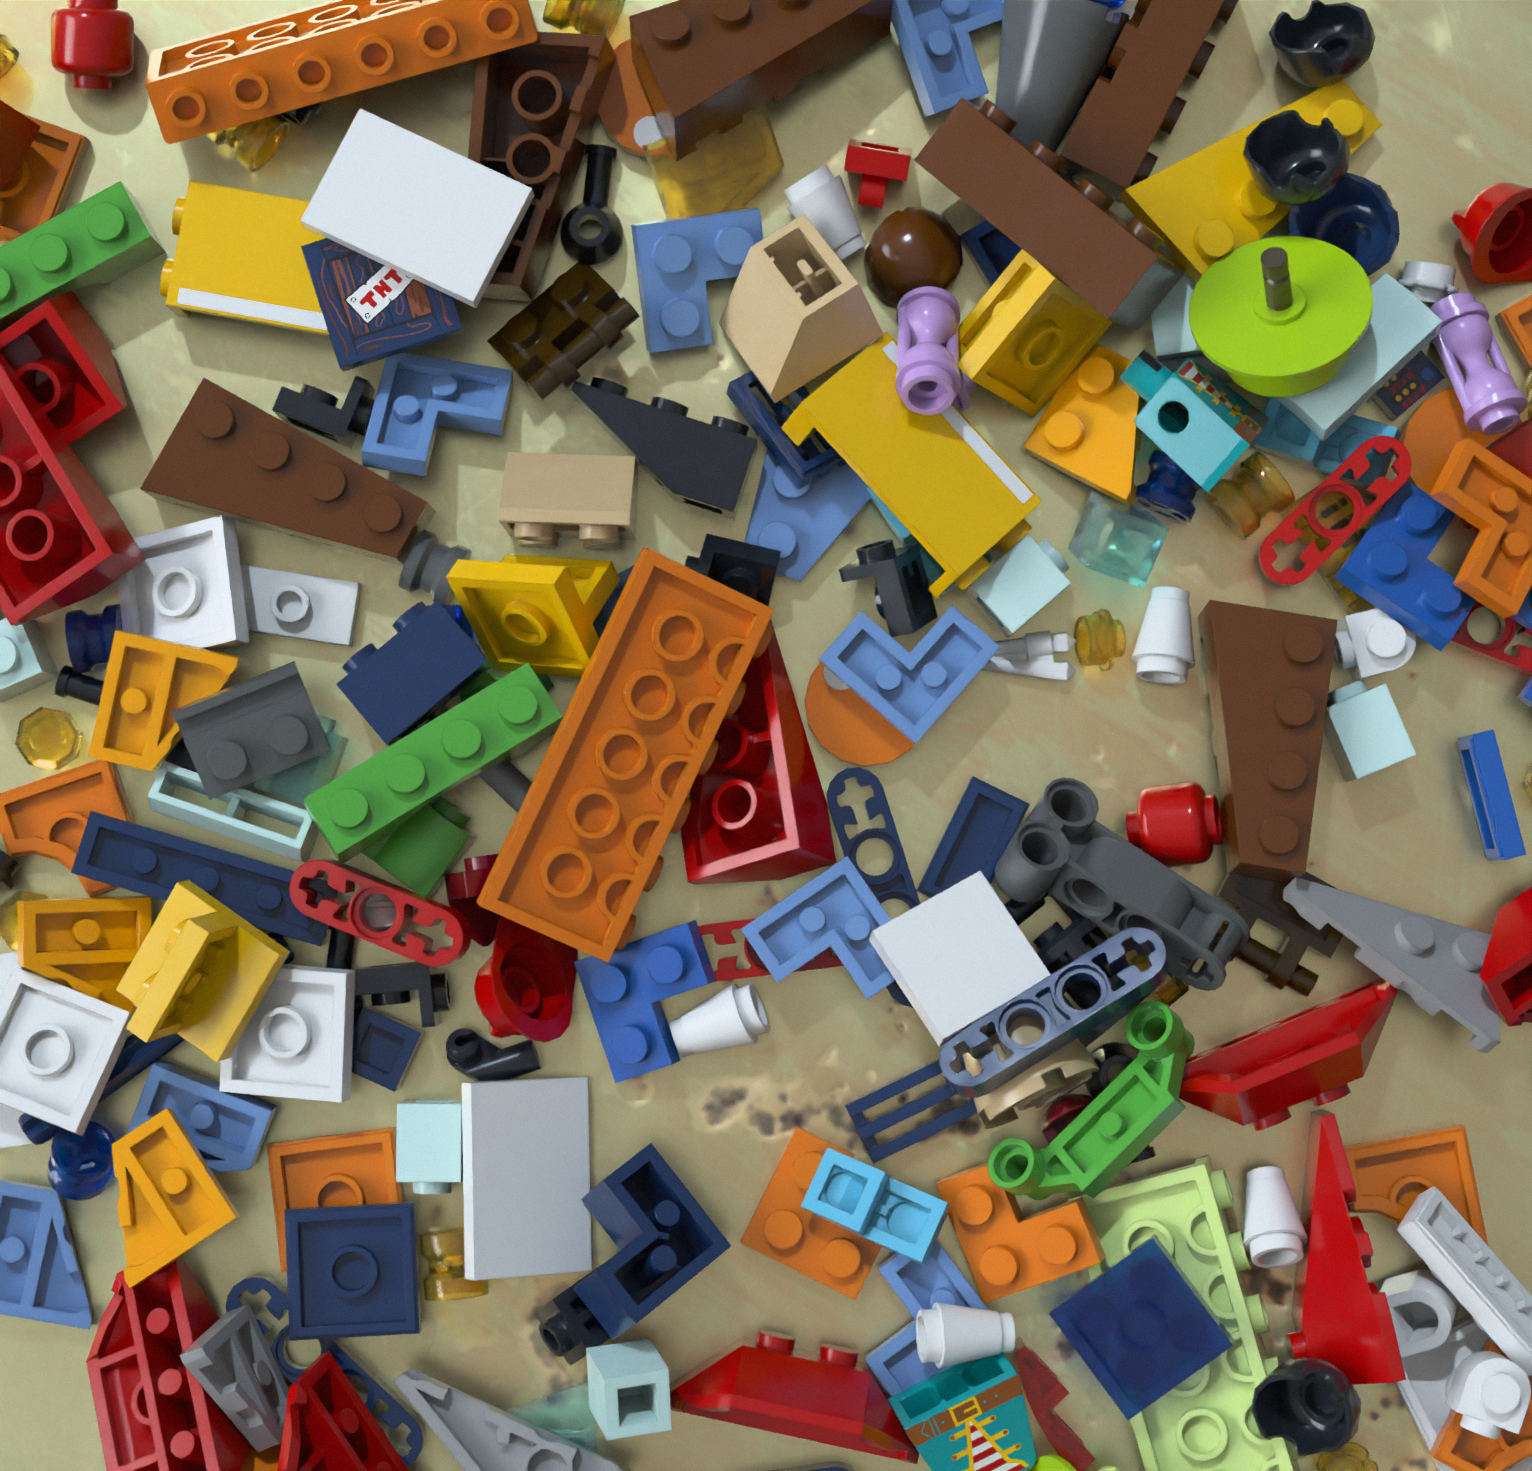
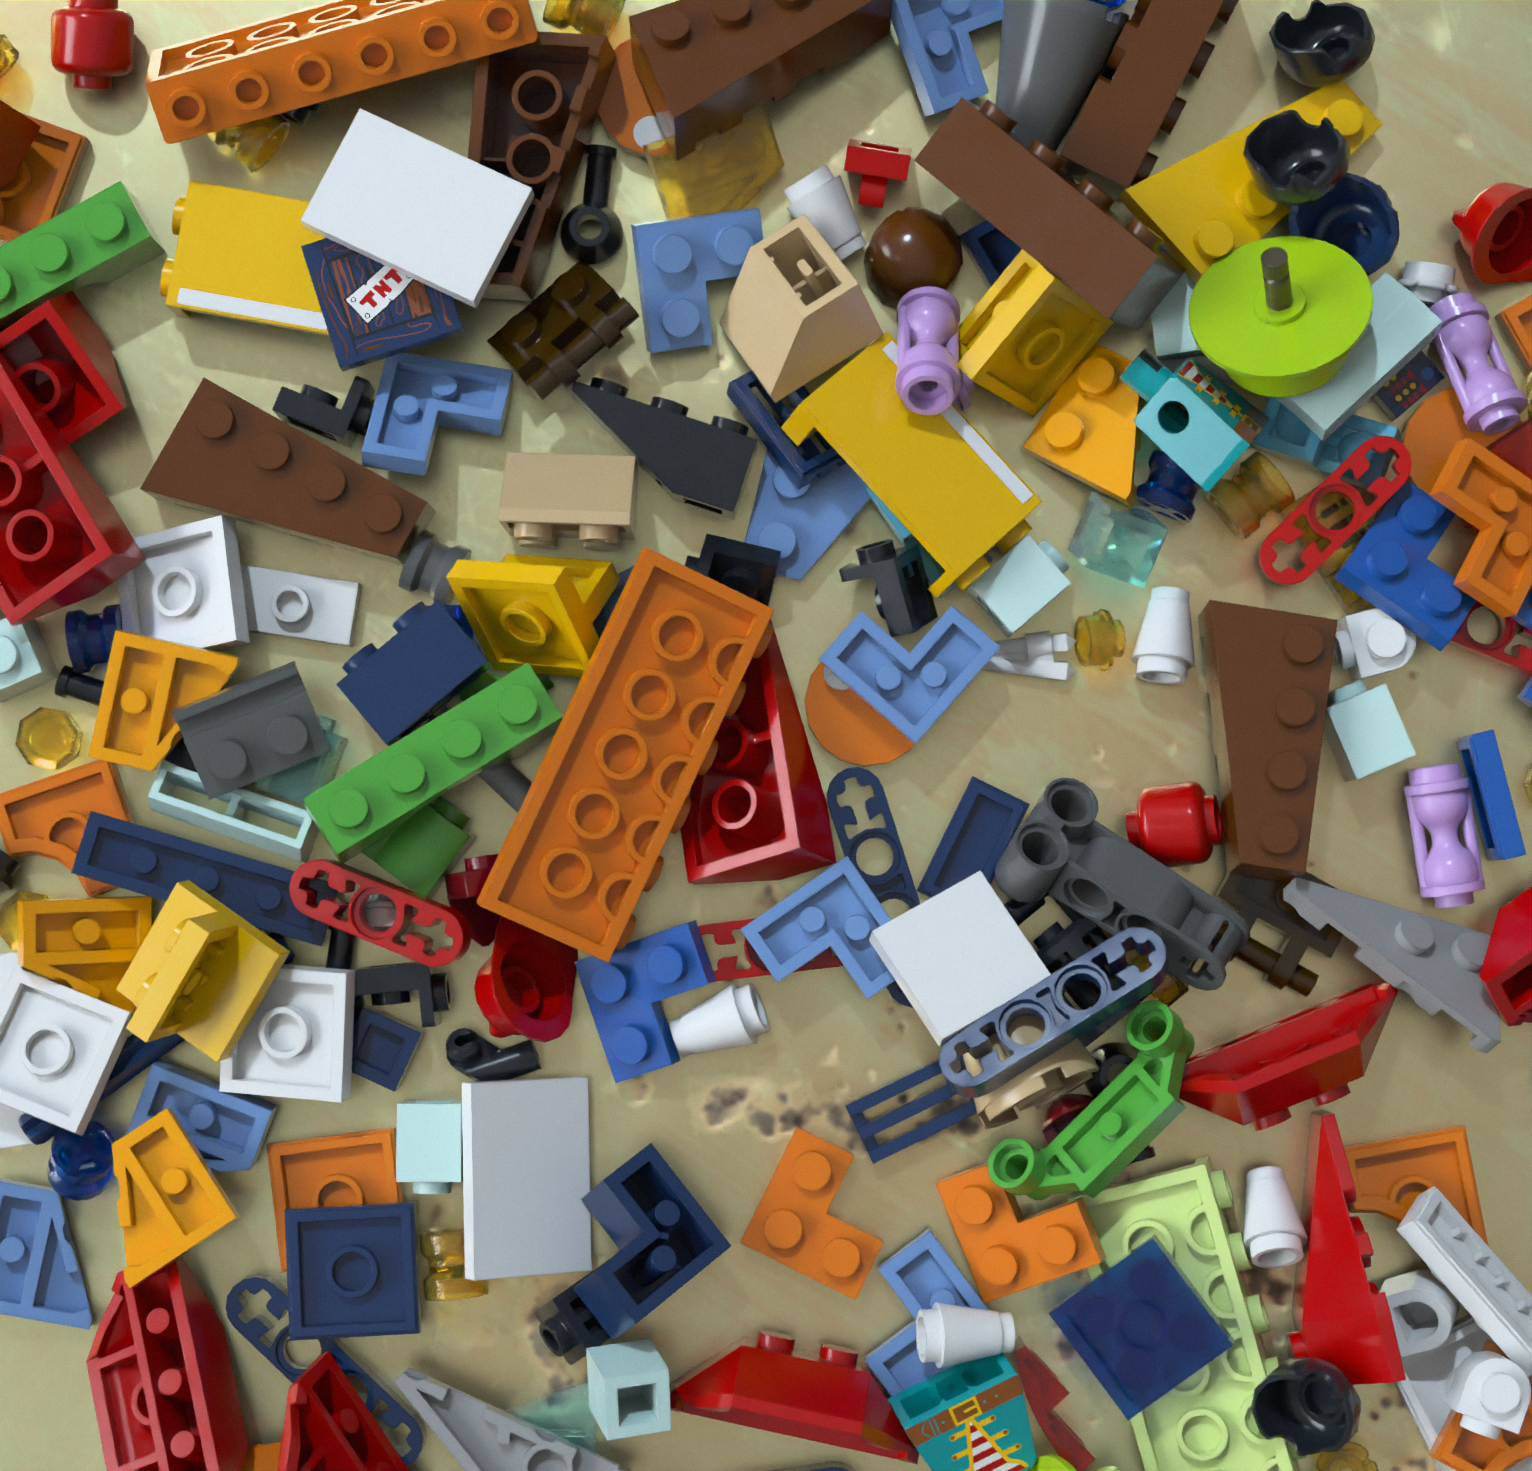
(241, 1376): light grey wing -> none
(875, 1206): medium azure slope -> none
(1439, 802): none -> lavender piece

